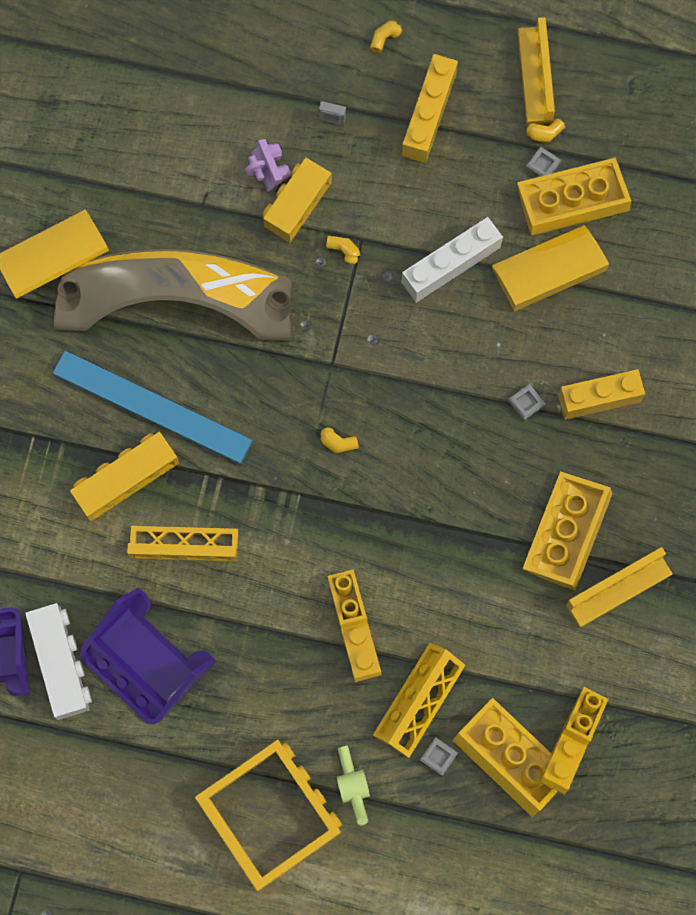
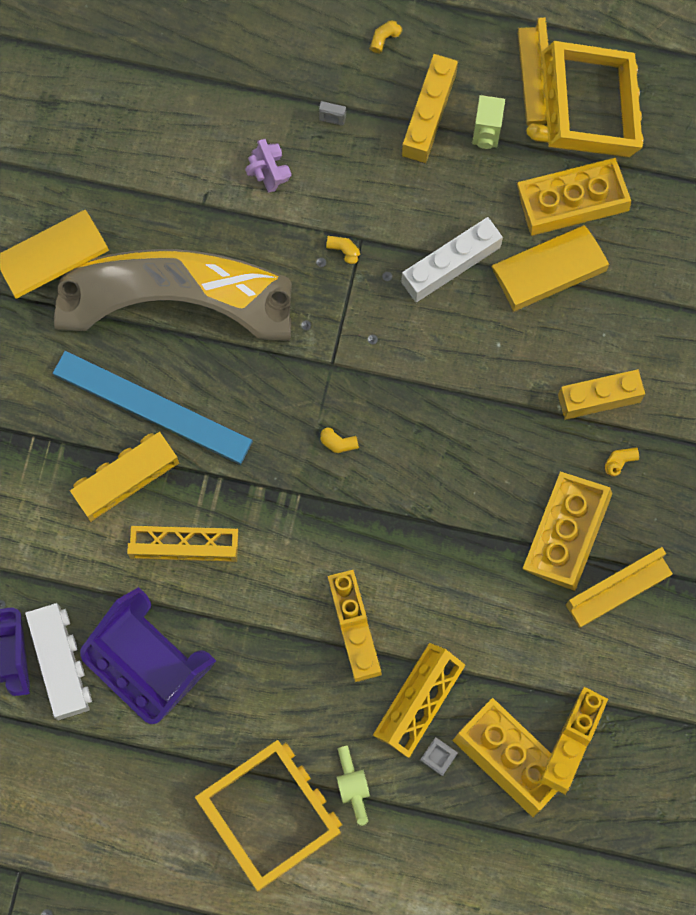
(296, 199): yellow brick -> none
(488, 122): none -> yellowish green brick
(526, 402): light grey tile -> none
(543, 163): light grey tile -> none
(557, 105): none -> yellow window
(618, 458): none -> yellow arm

